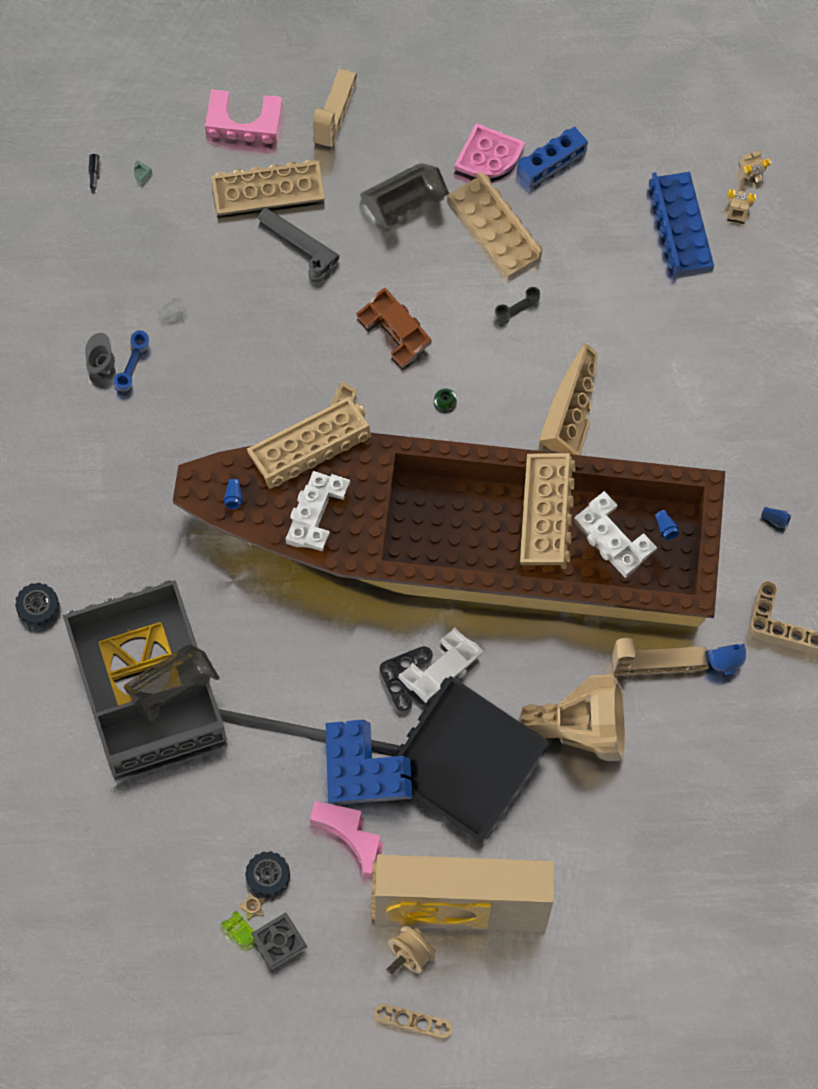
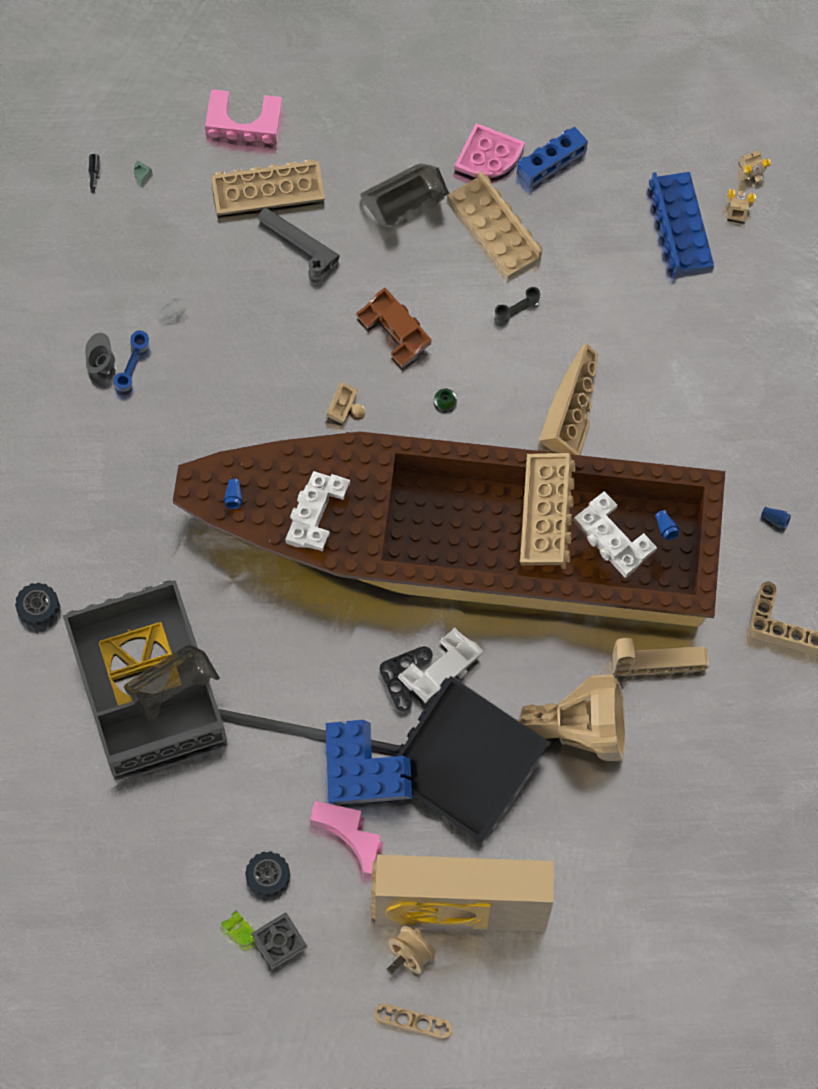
(251, 900): tan plate -> none
(309, 442): tan bracket -> none
(327, 120): tan beam -> none
(727, 658): blue cylinder -> none

